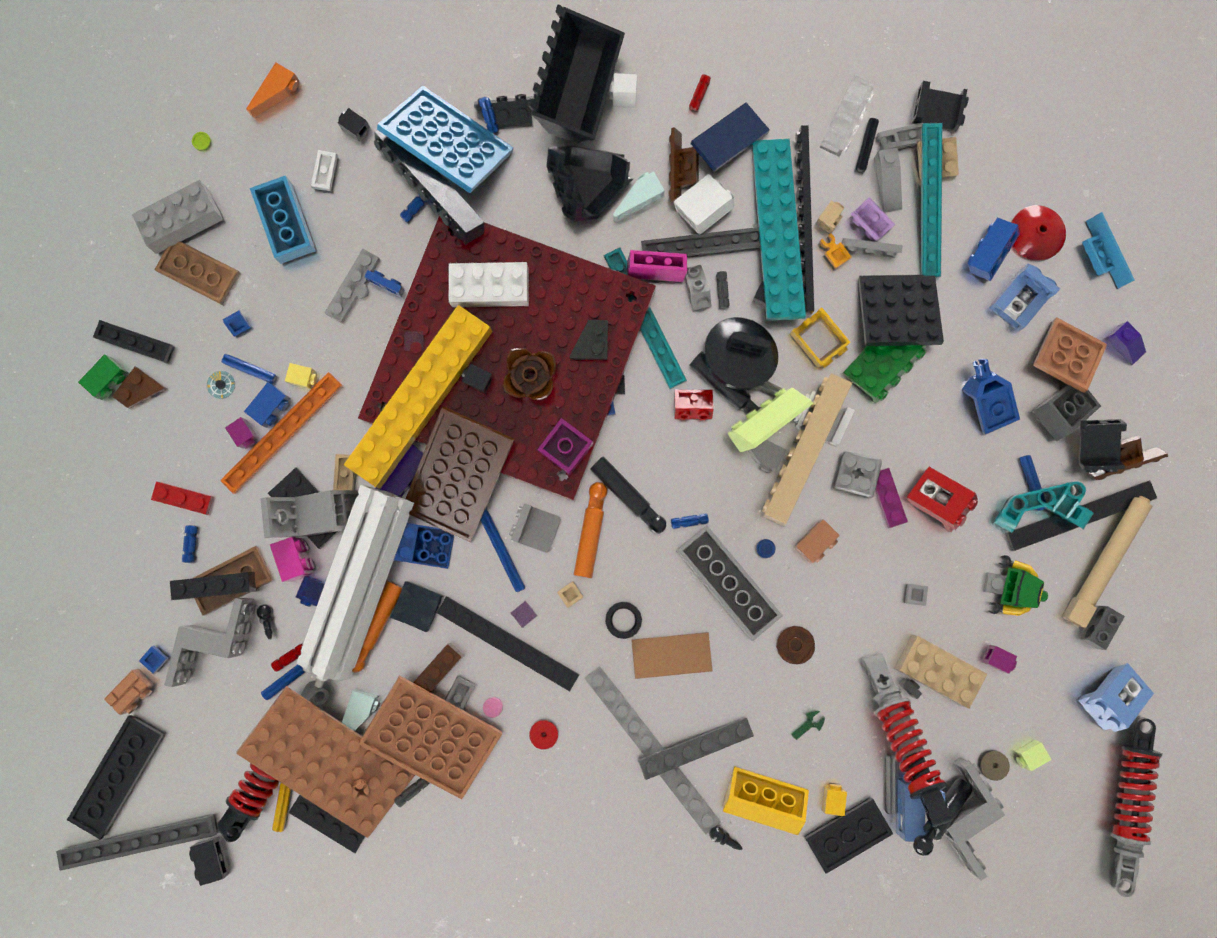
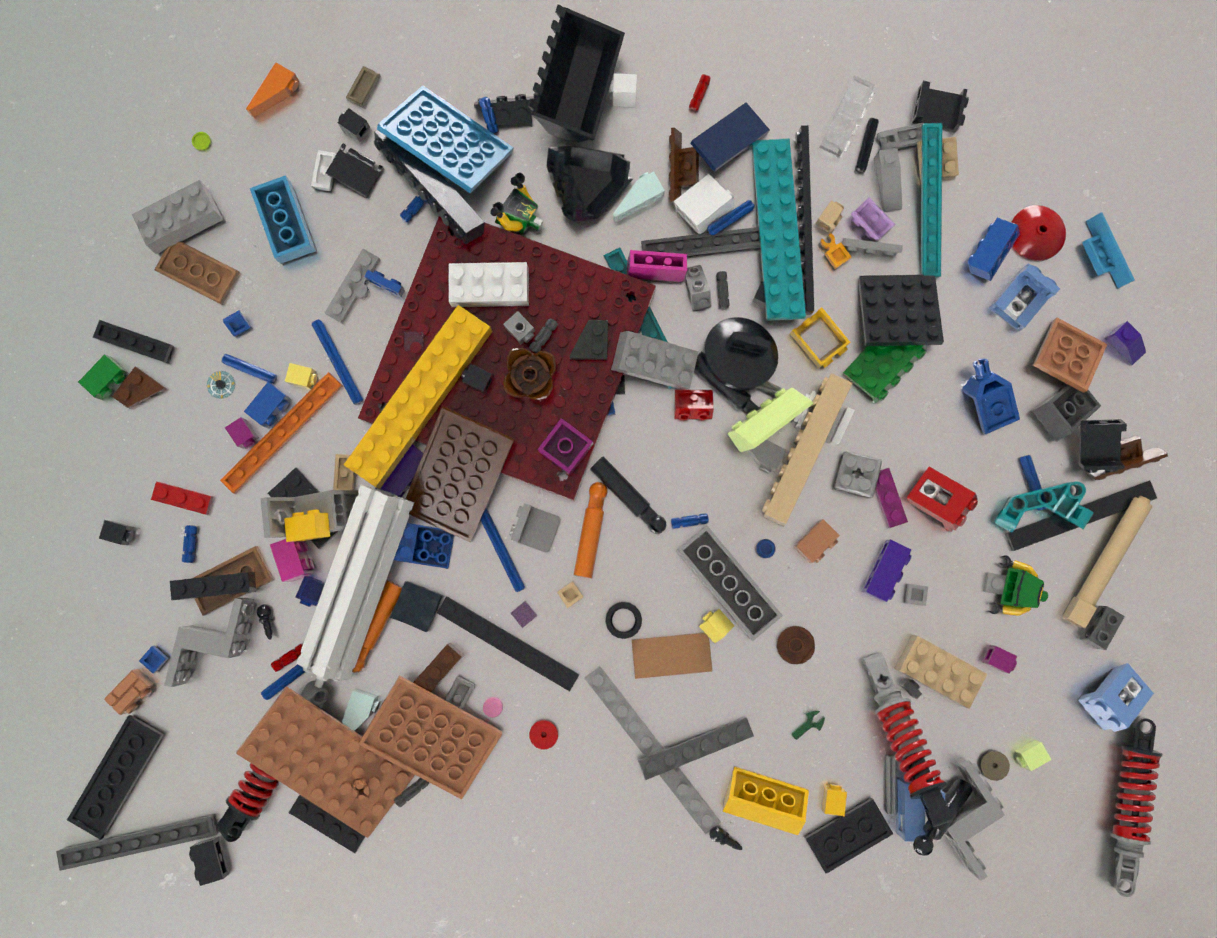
(116, 532): none -> black brick
(281, 808): yellow axle -> none
(307, 527): none -> yellow brick
(337, 362): none -> blue axle
(354, 170): none -> black piece
(363, 86): none -> dark tan tile
(518, 209): none -> torso
(519, 328): none -> light grey brick
(543, 335): none -> dark grey axle
(654, 360): none -> light grey brick
(716, 625): none -> light yellow brick
(730, 217): none -> blue axle
(887, 571): none -> dark purple brick

